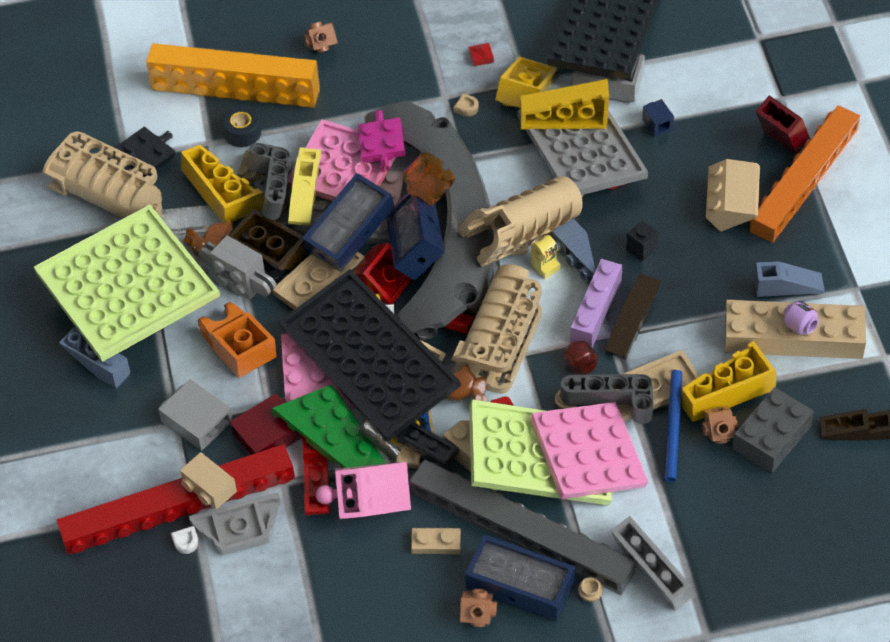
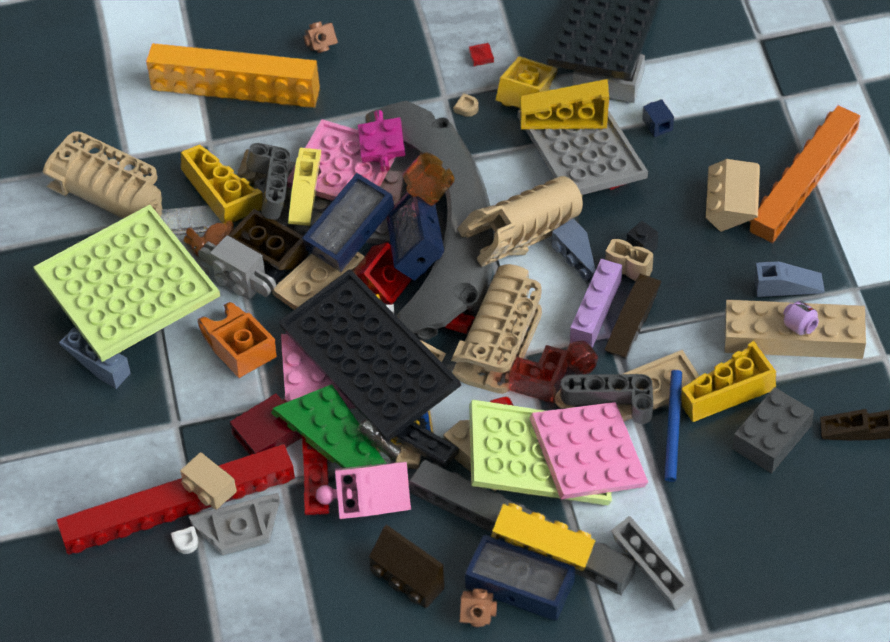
(148, 148): black plate -> none
(195, 414): light grey brick -> none
(241, 126): black wheel -> none
(407, 567): none -> dark brown slope
(436, 540): tan plate -> none
(469, 386): dark orange animal -> none
(542, 378): none -> clear red brick
(543, 536): none -> yellow wedge
(544, 256): light yellow leg -> none
(590, 589): tan plate -> none
(633, 259): none -> tan brick
(719, 424): nougat brick -> none
(782, 124): dark red brick -> none

